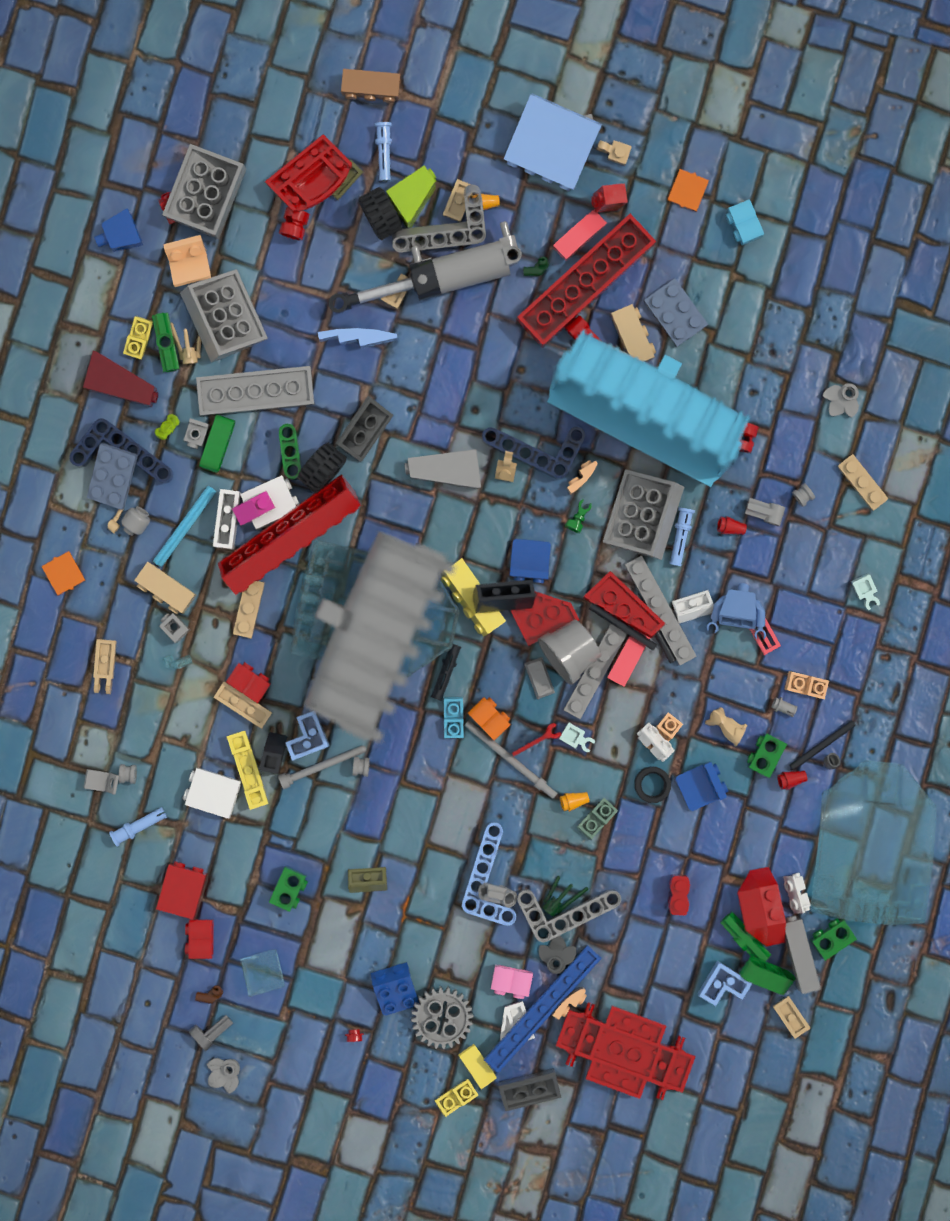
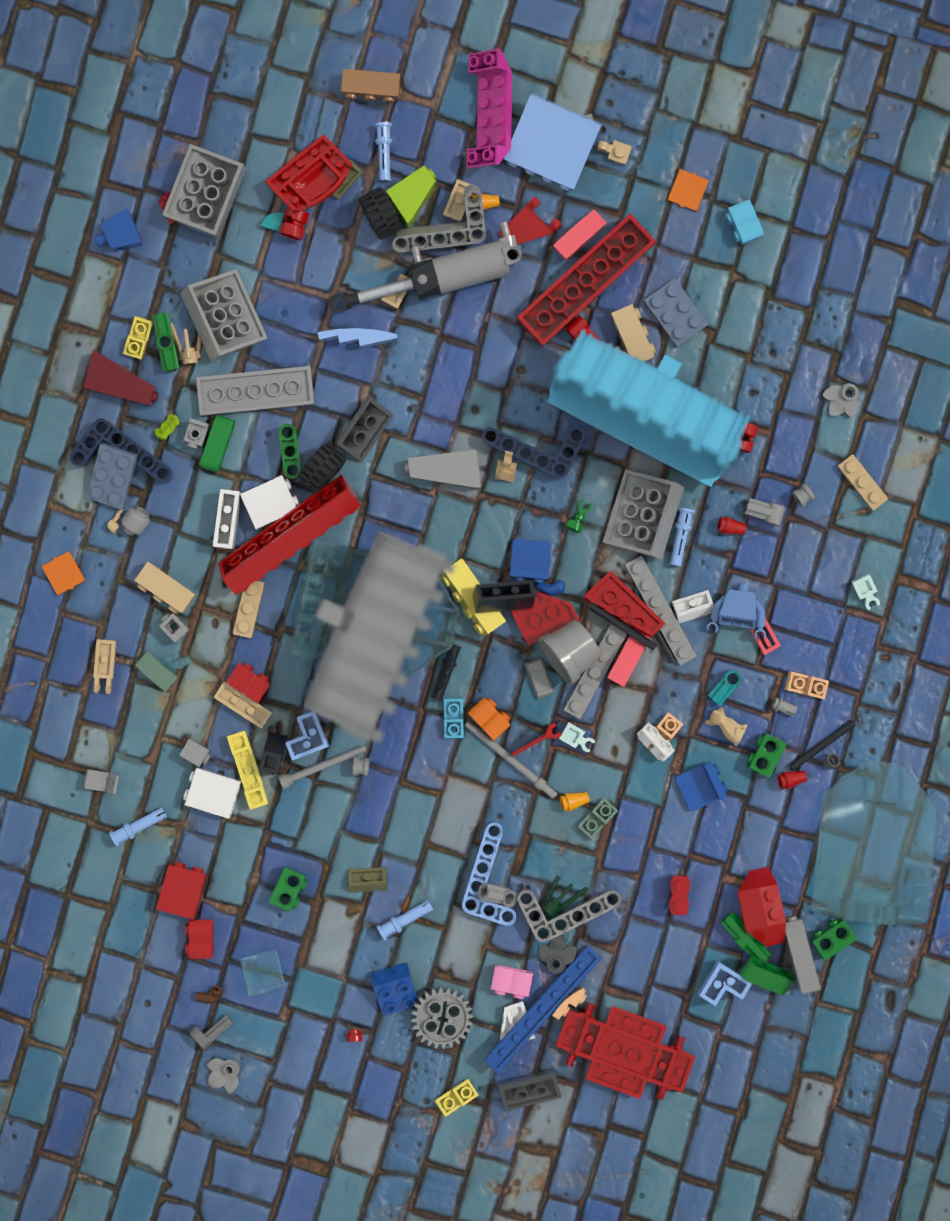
(127, 774): light grey wheel -> none
(156, 671): none -> sand green slope
(184, 526): medium azure axle -> none
(187, 260): light nougat bracket -> none
(195, 753): none -> light grey brick
(253, 508): dark pink slope -> none
(273, 221): none -> teal tile
(396, 924): none -> light blue pin
(477, 1066): light yellow slope -> none
(493, 108): none -> dark pink slope
(529, 226): none -> red flag
(538, 269): dark green arm -> none
(553, 589): none -> blue arm
(586, 472): light nougat slope -> none
(609, 198): red brick -> none
(638, 782): black tyre -> none
(723, 688): none -> teal piece
(791, 1017): tan plate -> none
(798, 902): white hinge -> none

